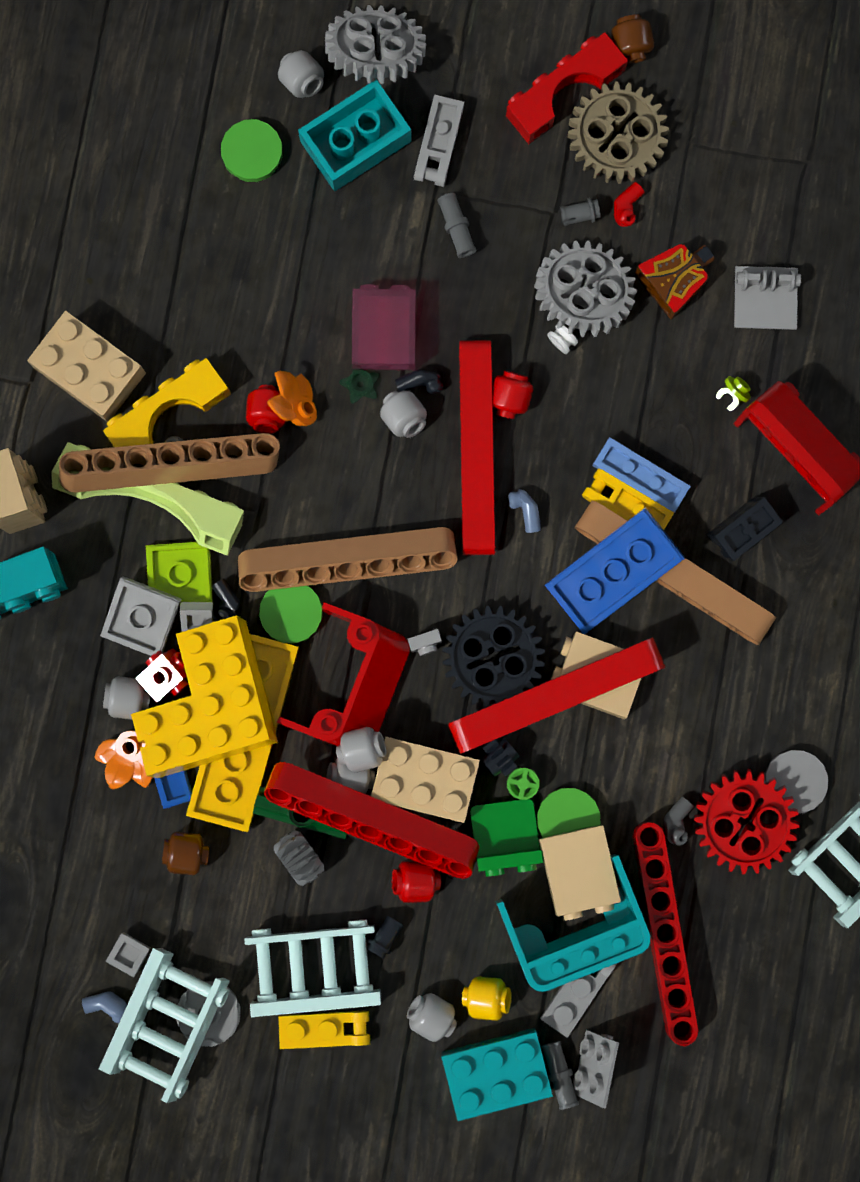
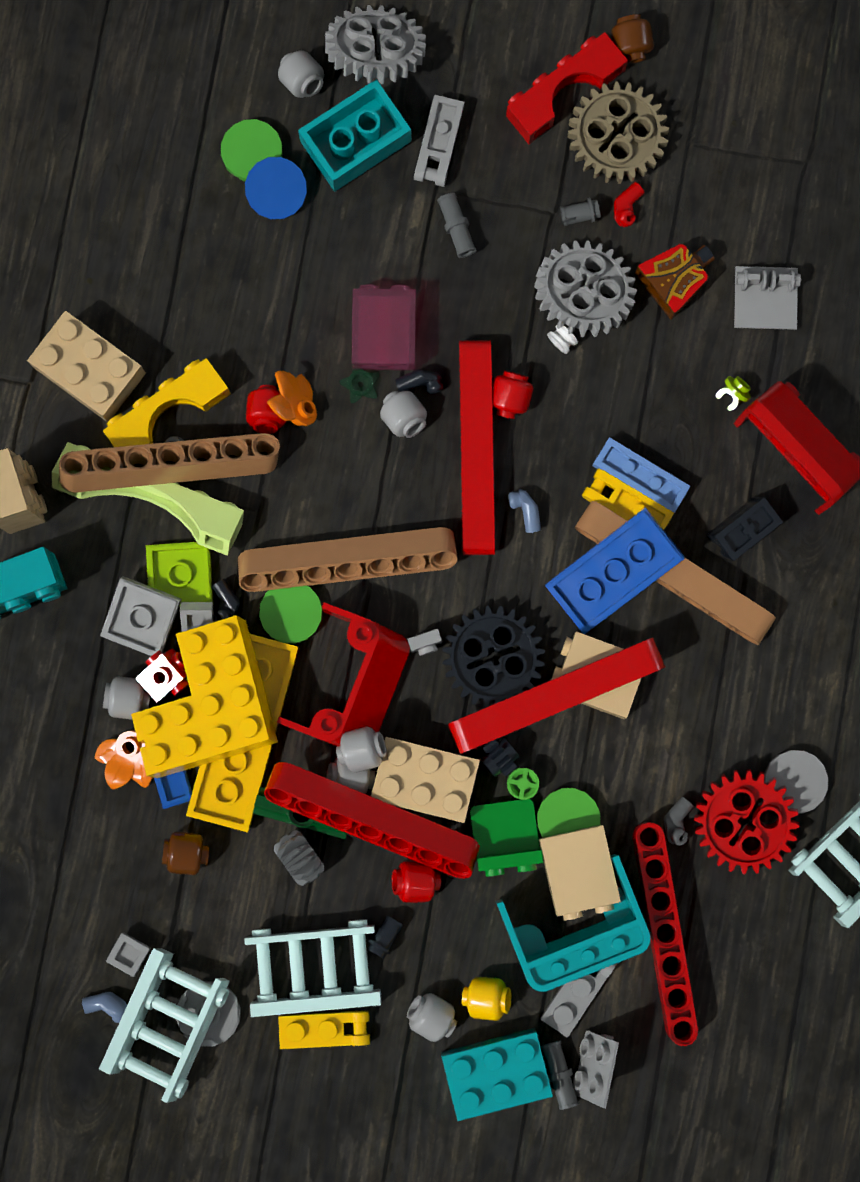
(275, 188): none -> blue tile

